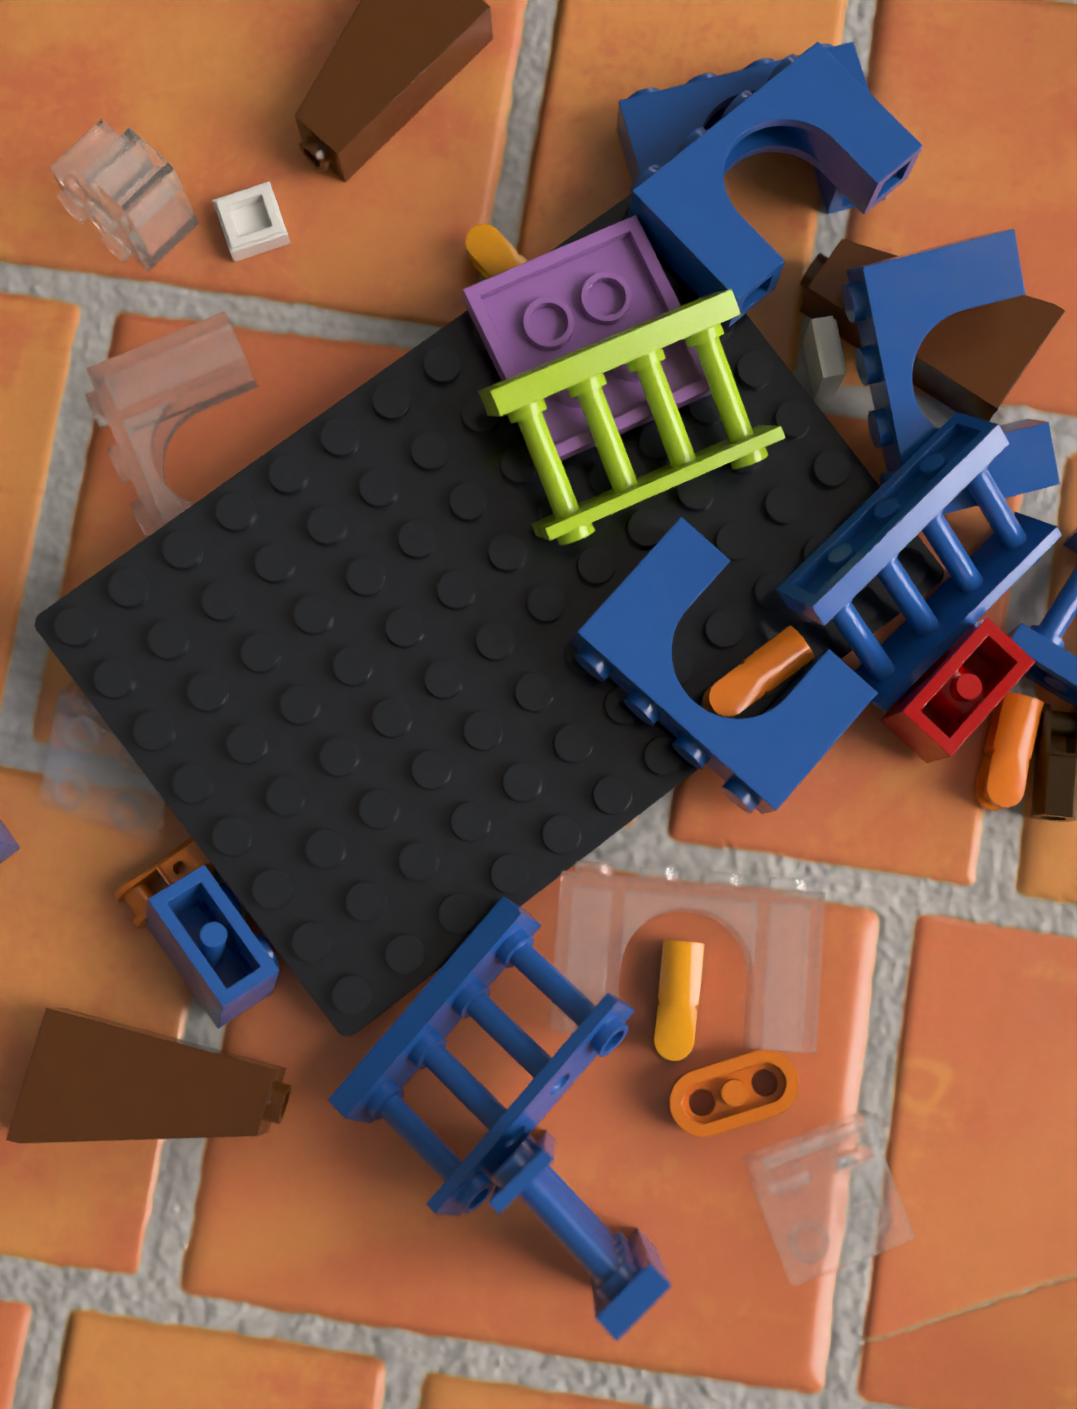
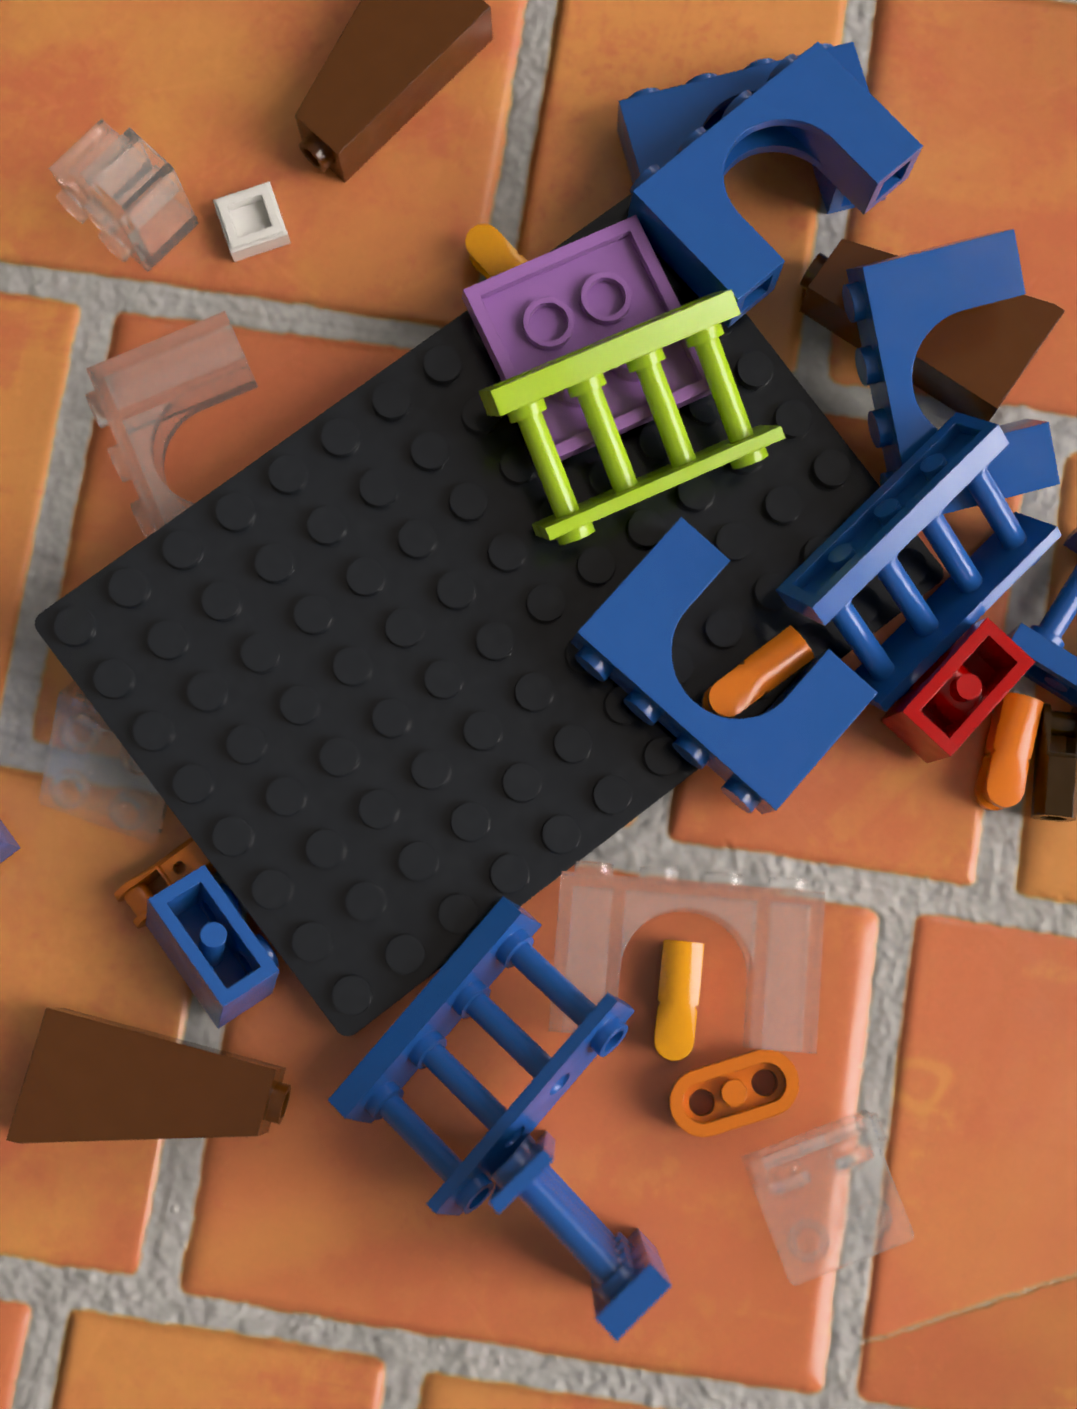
(824, 357): white tile -> none

